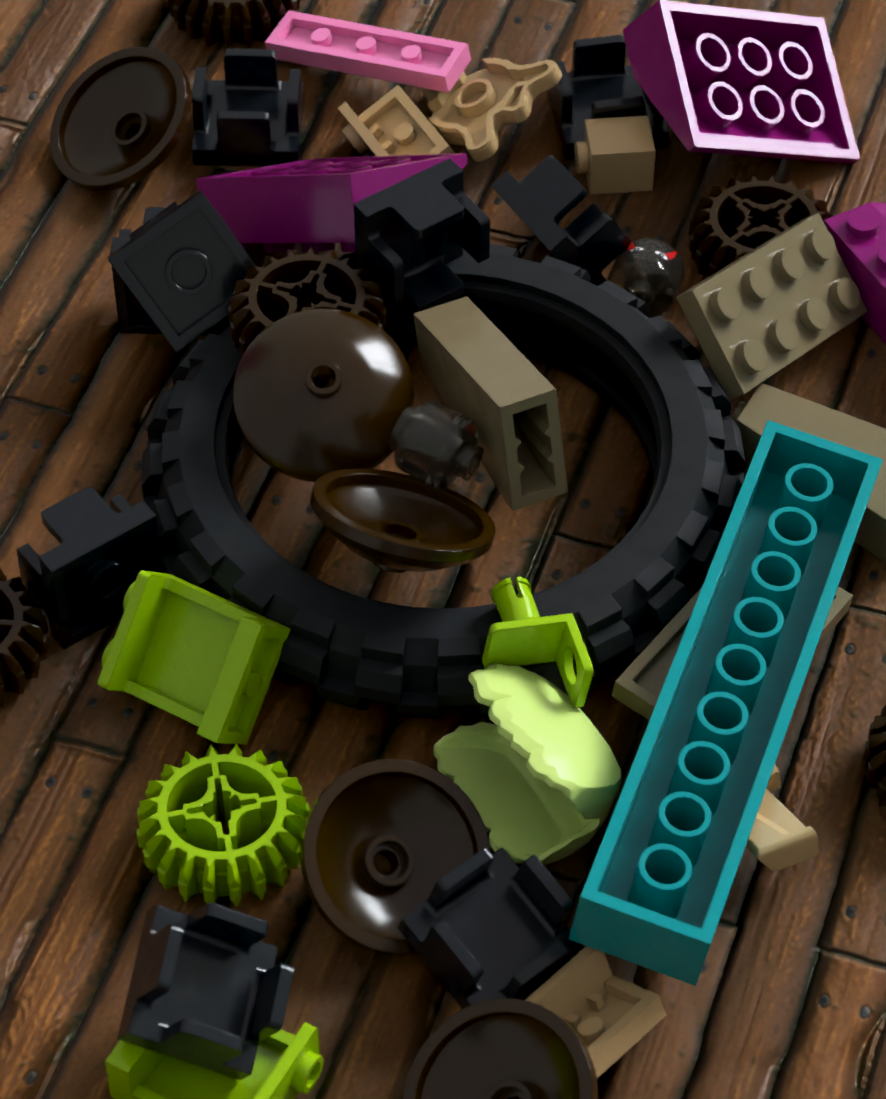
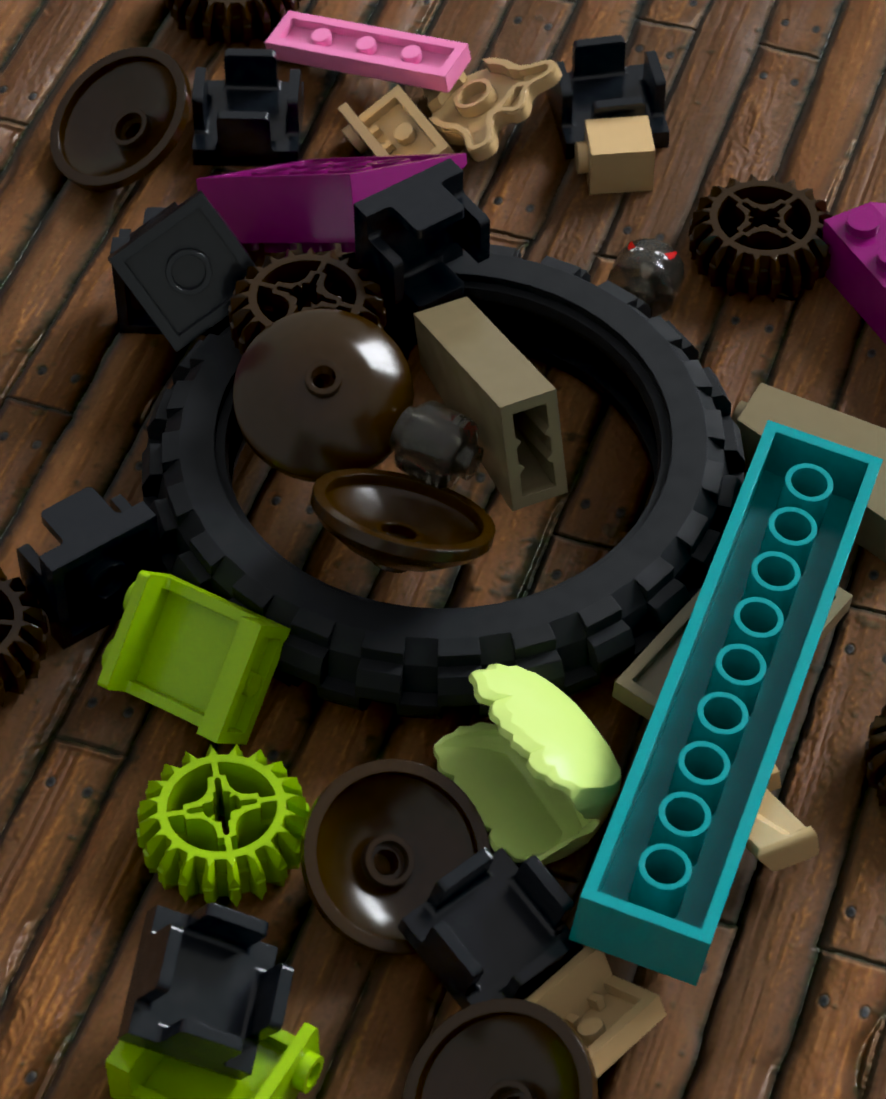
(532, 639): lime bracket -> none
(545, 199): black panel -> none
(743, 81): magenta slope -> none
(772, 305): dark tan plate -> none

